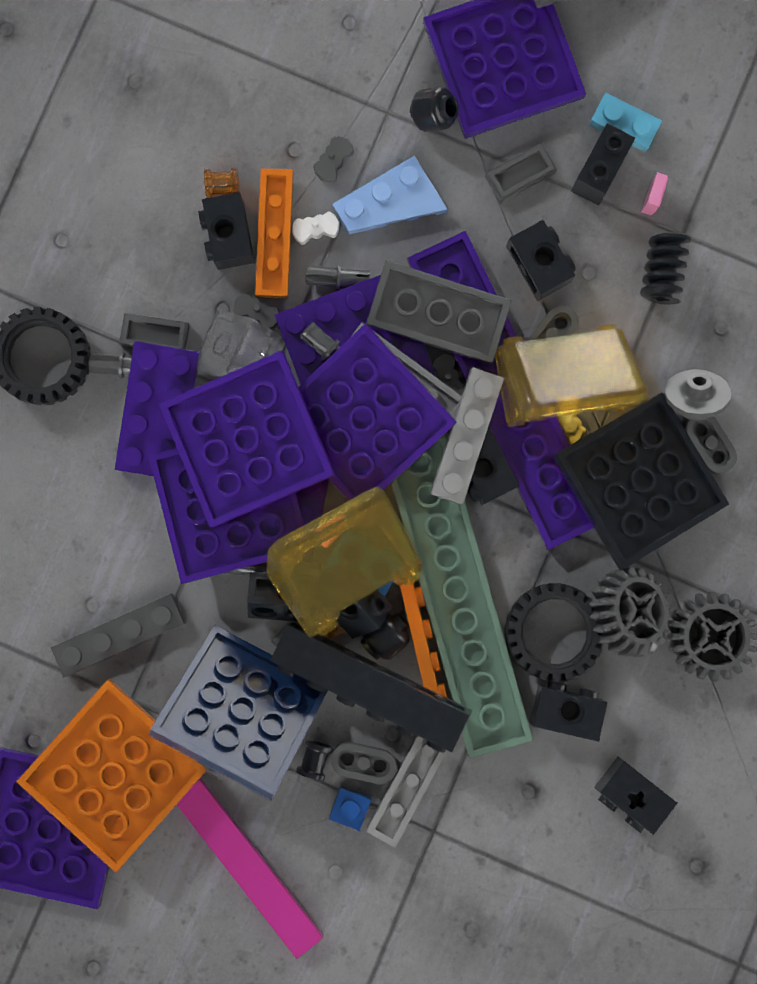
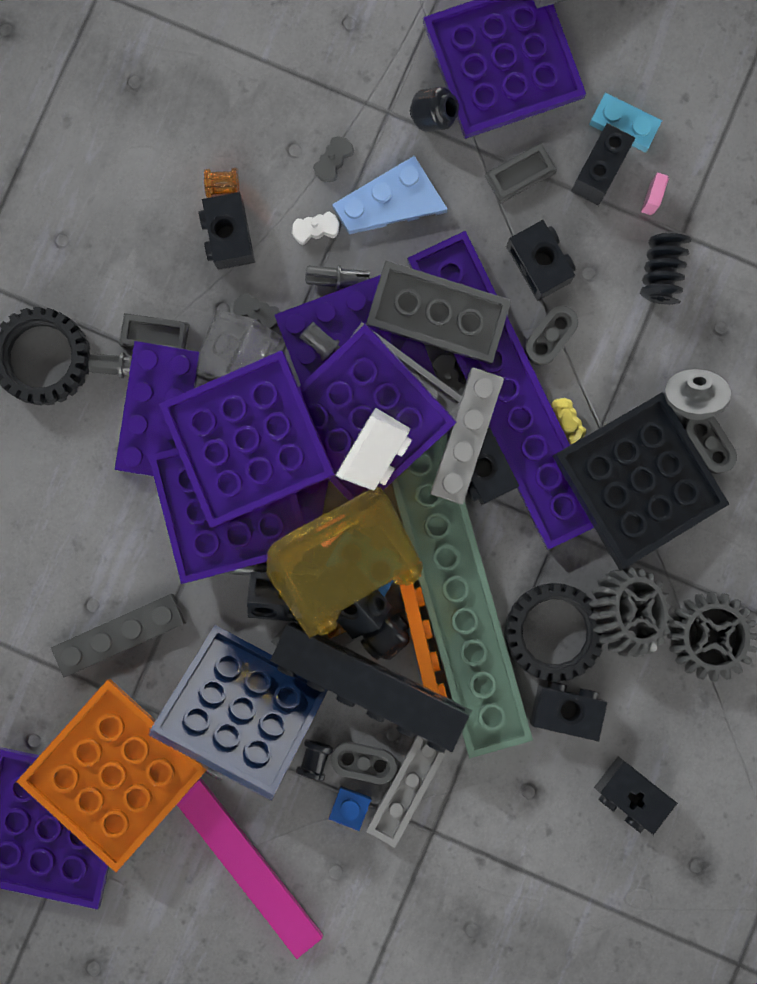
(274, 233): orange plate -> none
(374, 451): none -> white slope
(568, 375): clear yellow windscreen -> none

